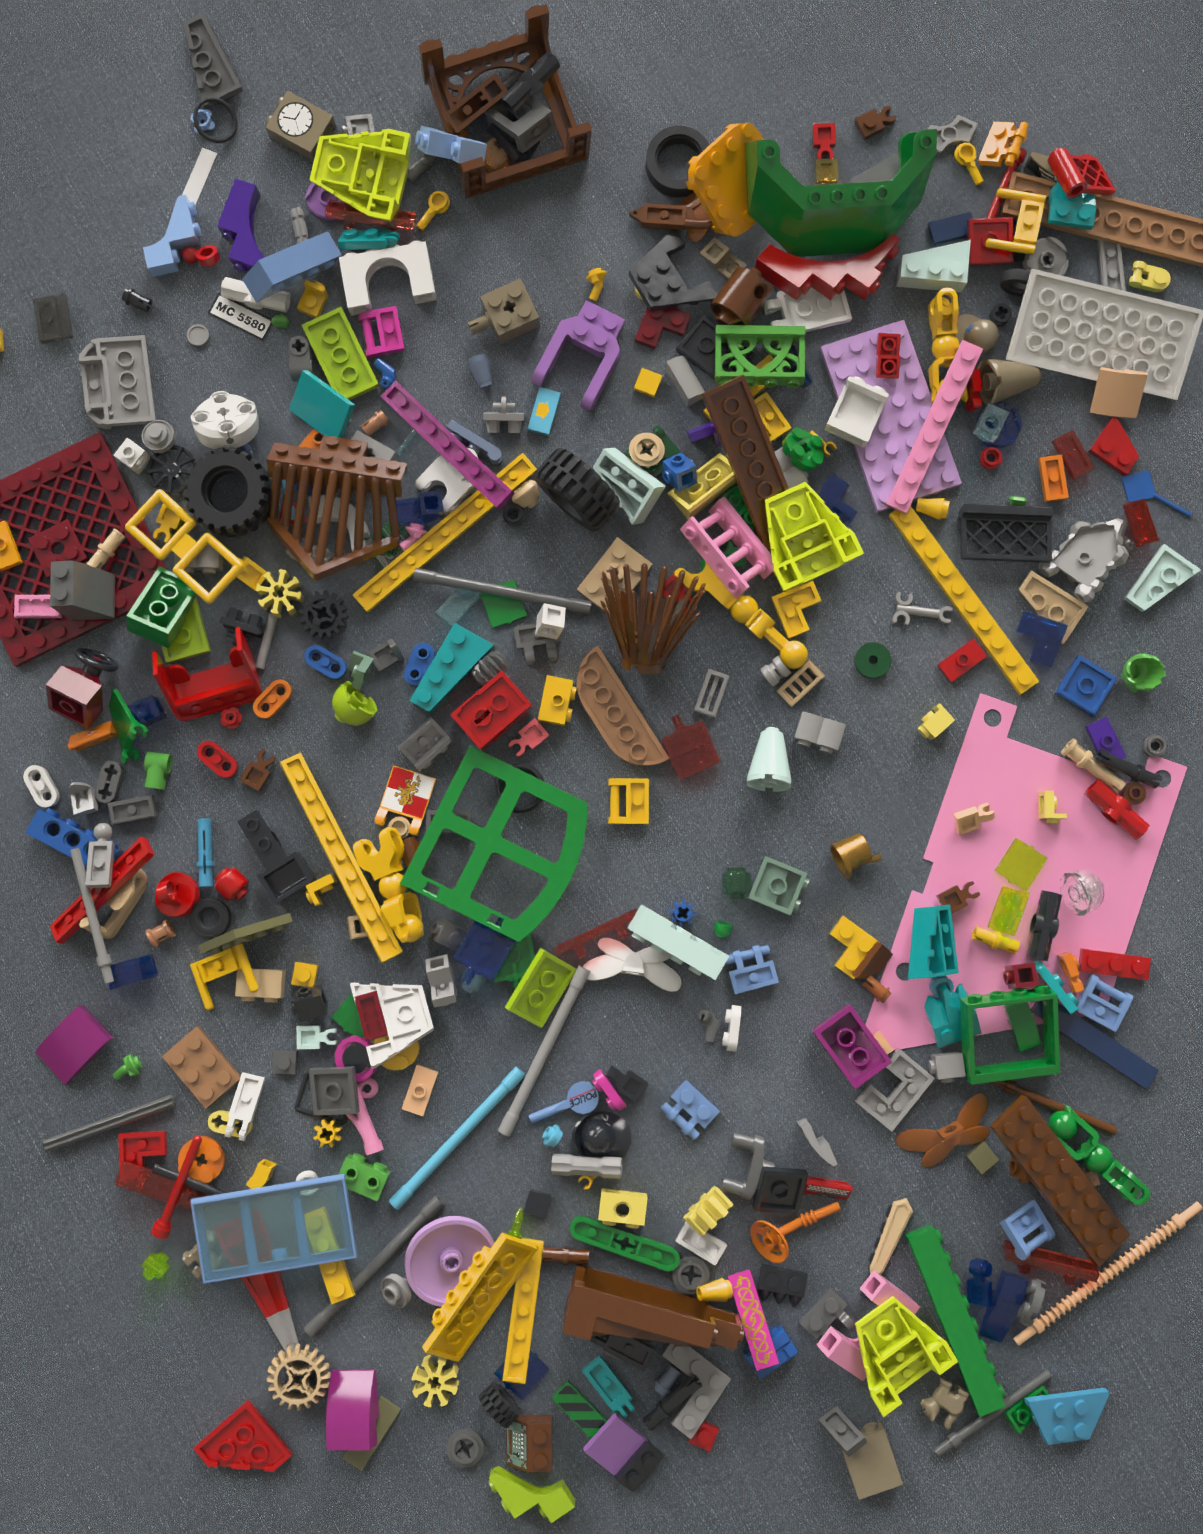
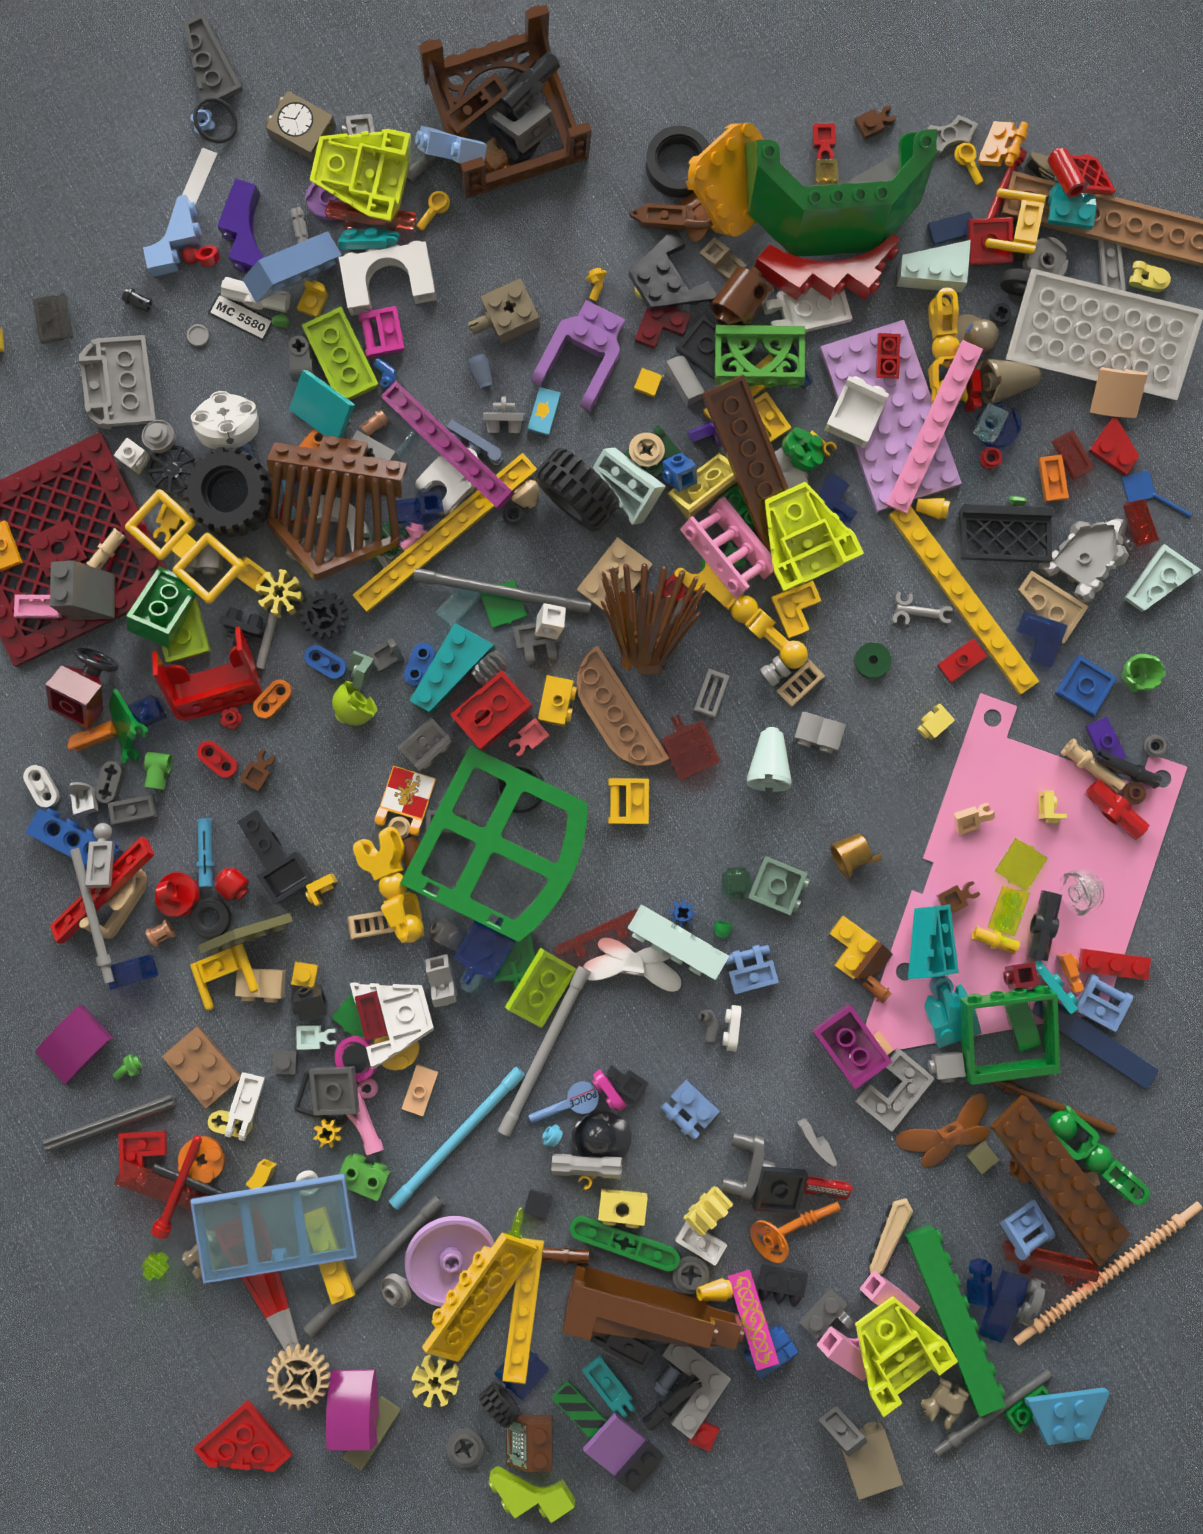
(341, 858): yellow plate -> none

